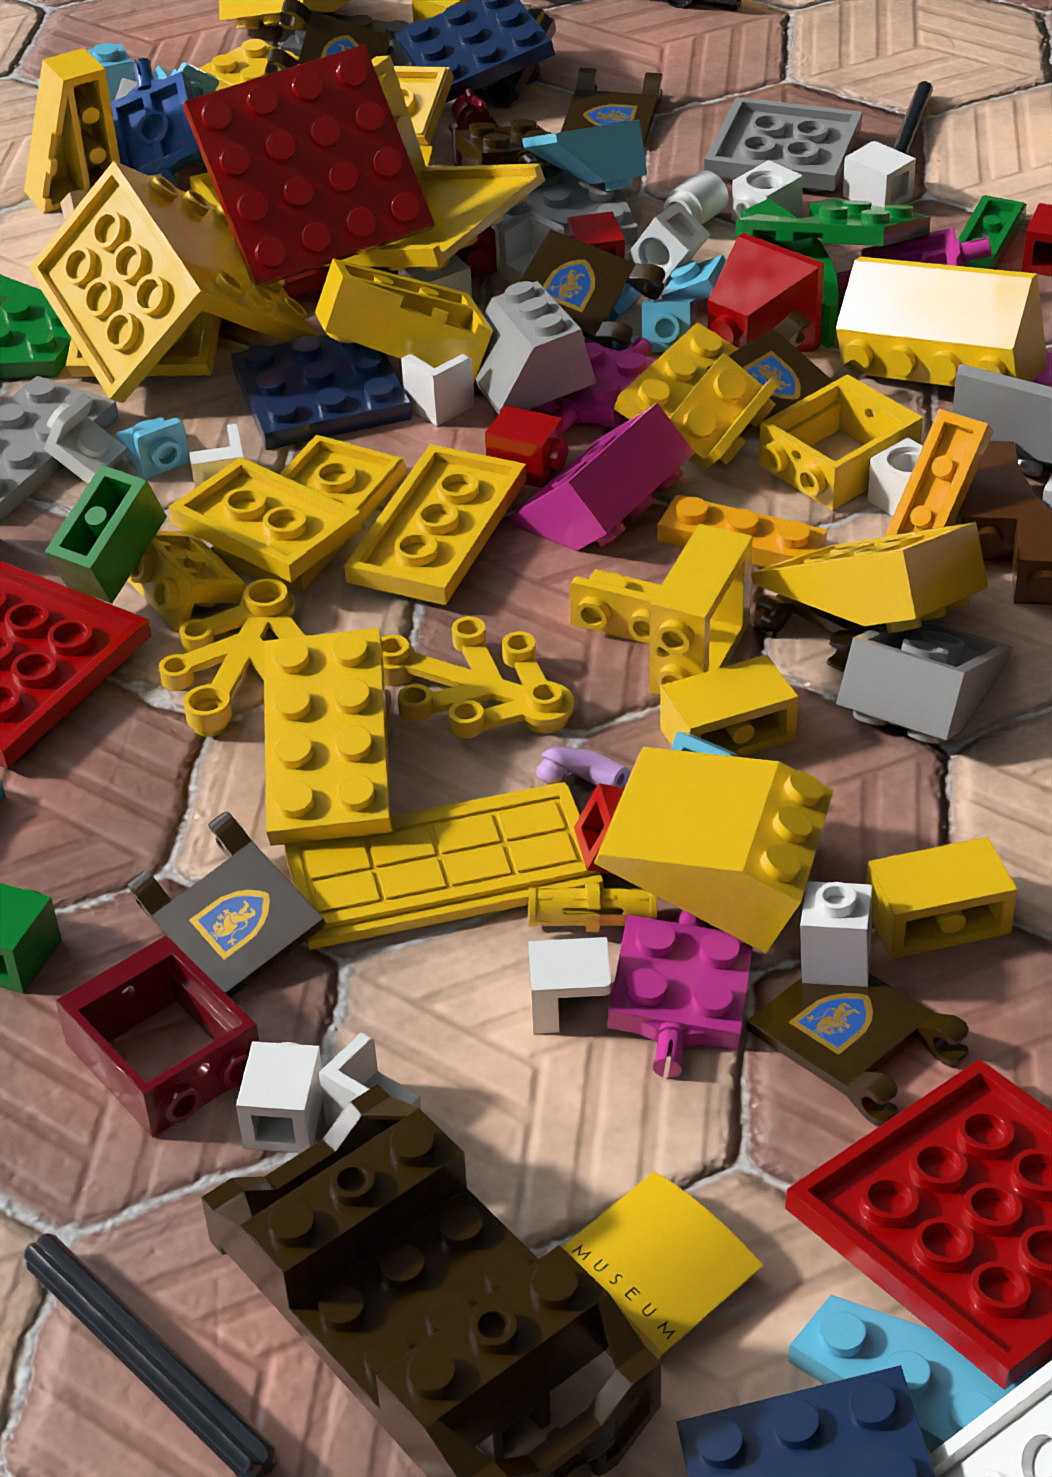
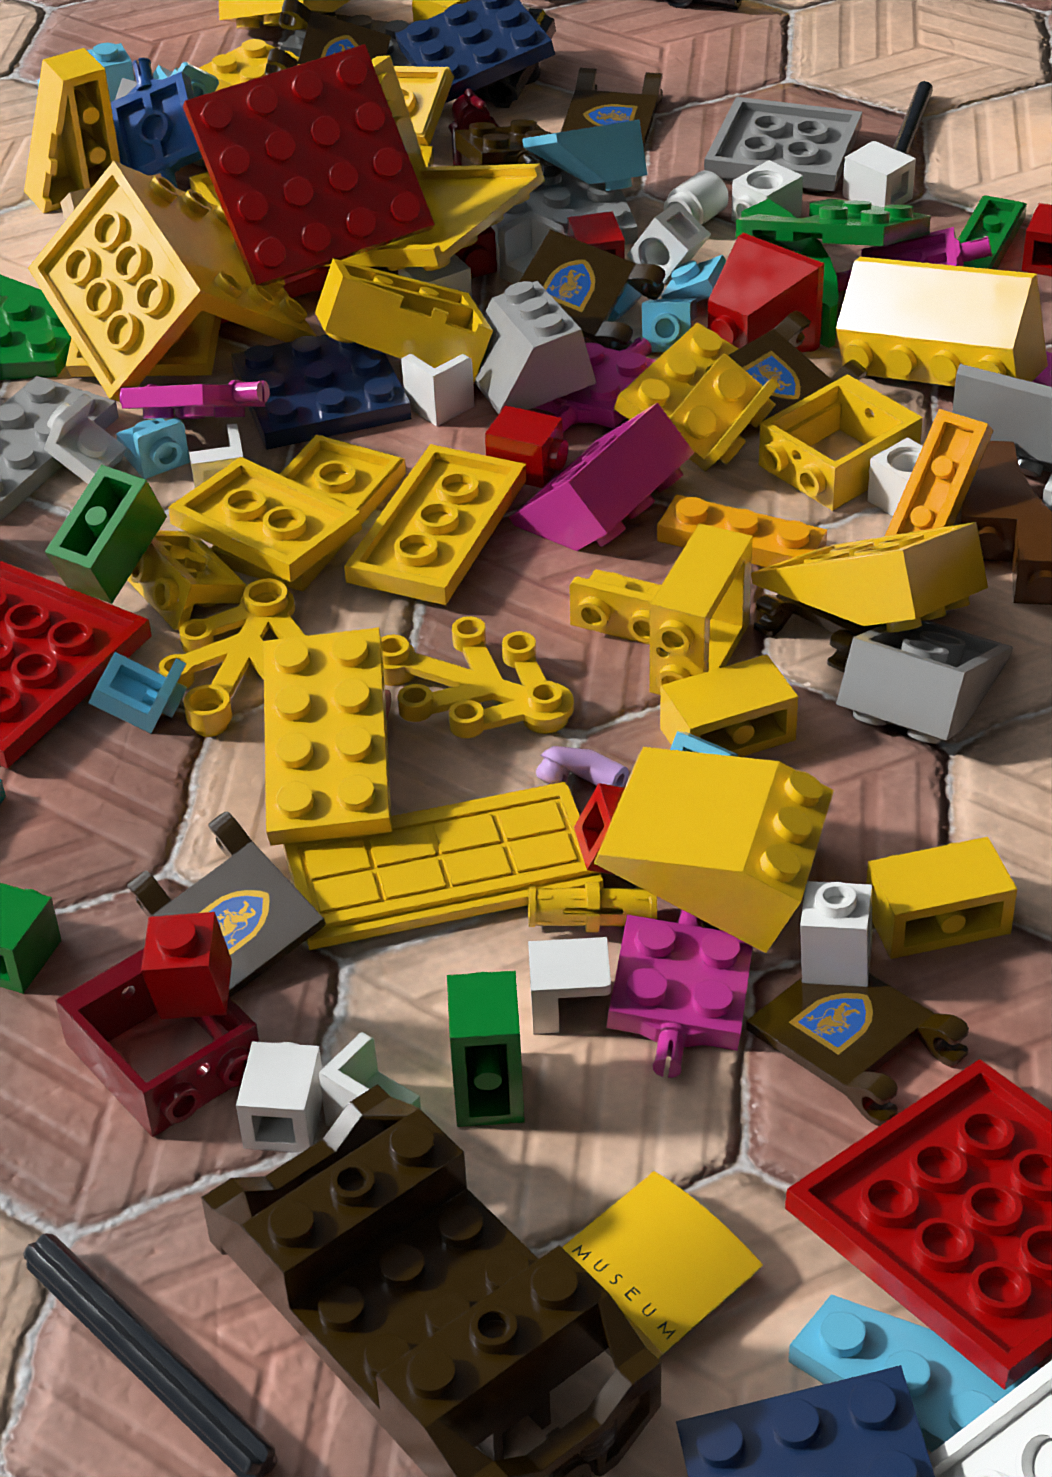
(138, 692): none -> medium azure bracket
(187, 965): none -> red brick
(195, 400): none -> dark pink plate
(485, 1048): none -> green brick

